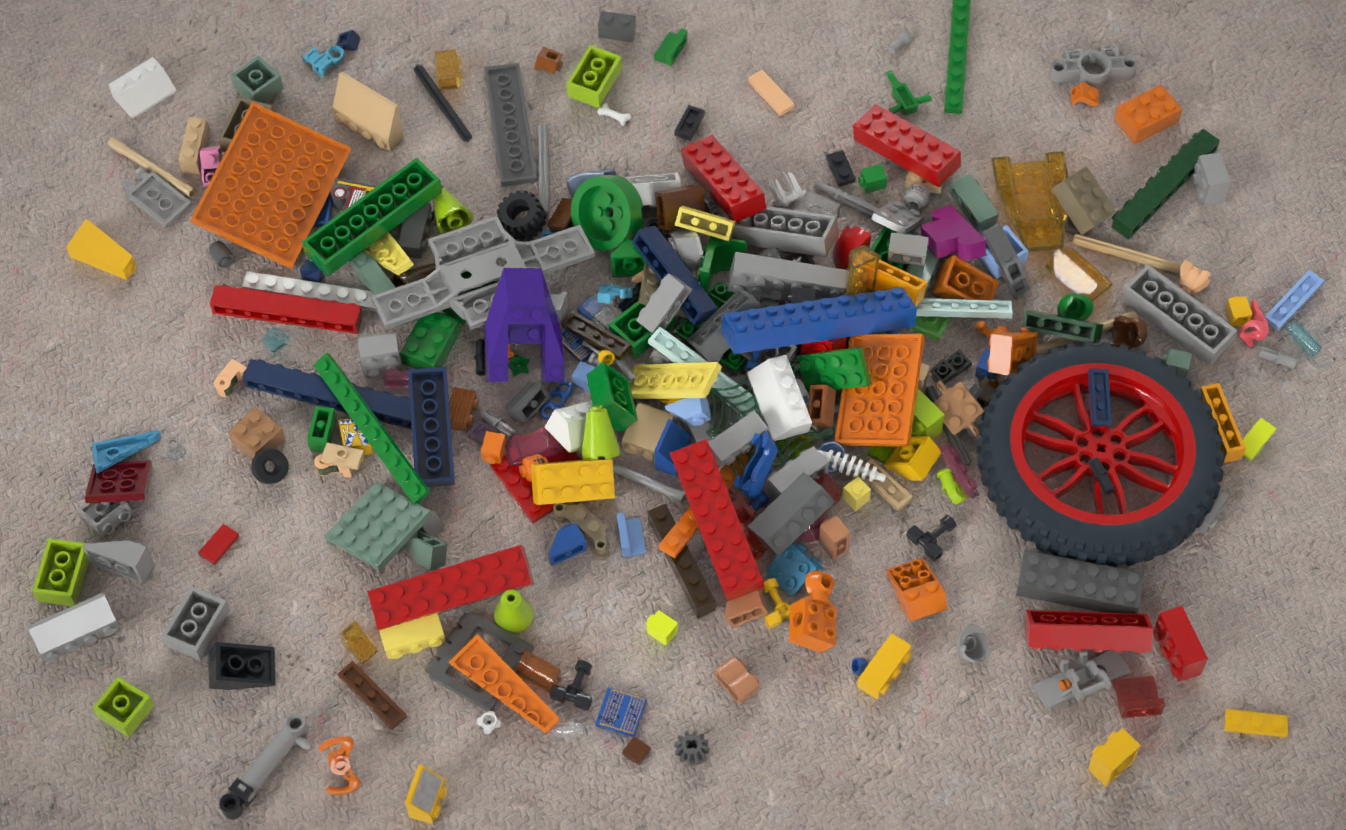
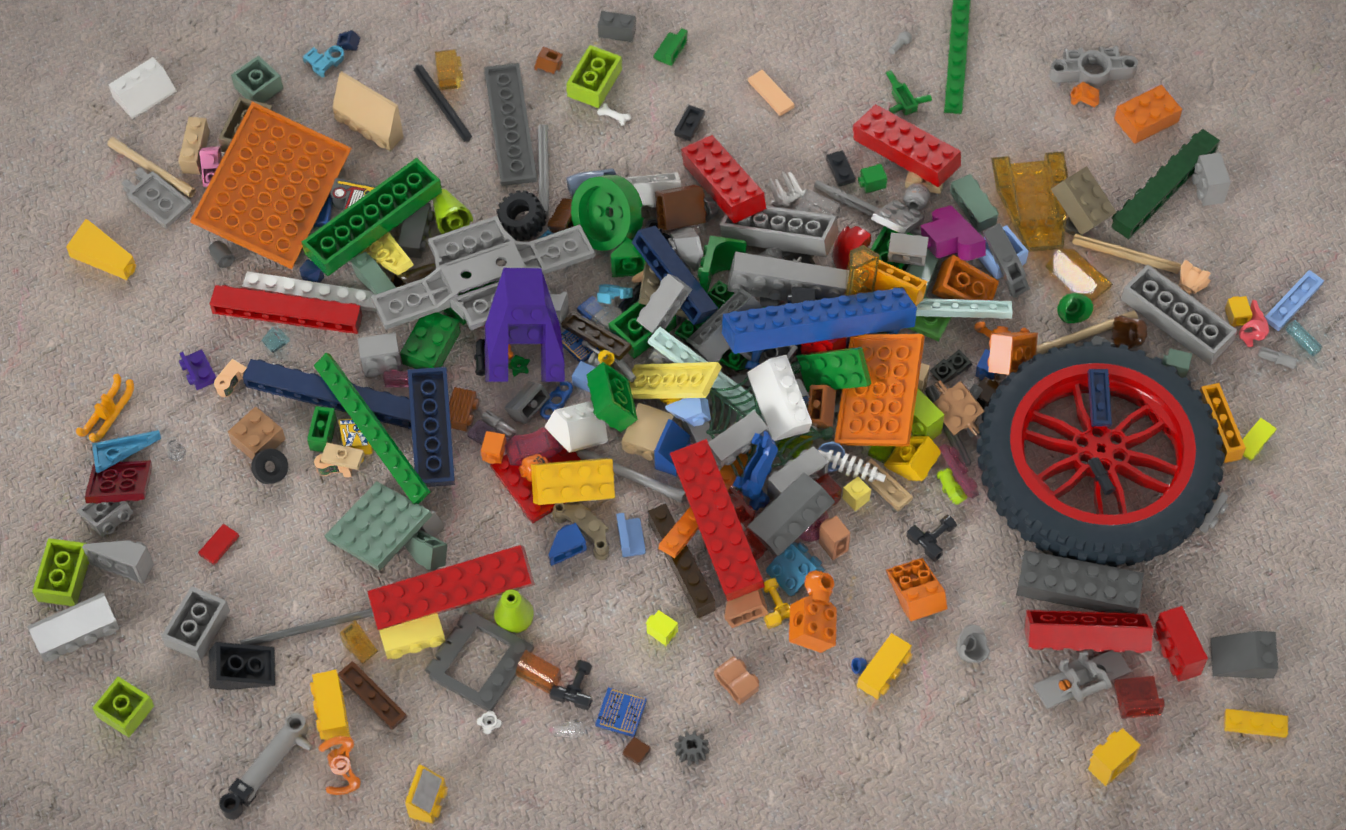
(107, 410): none -> light orange piece
(198, 369): none -> dark purple bracket
(308, 627): none -> dark grey piece
(329, 705): none -> yellow brick
(491, 673): orange wing -> none
(599, 435): lime cone -> none
(705, 223): light yellow brick -> none
(1062, 326): dark green brick -> none
(1245, 655): none -> dark grey slope

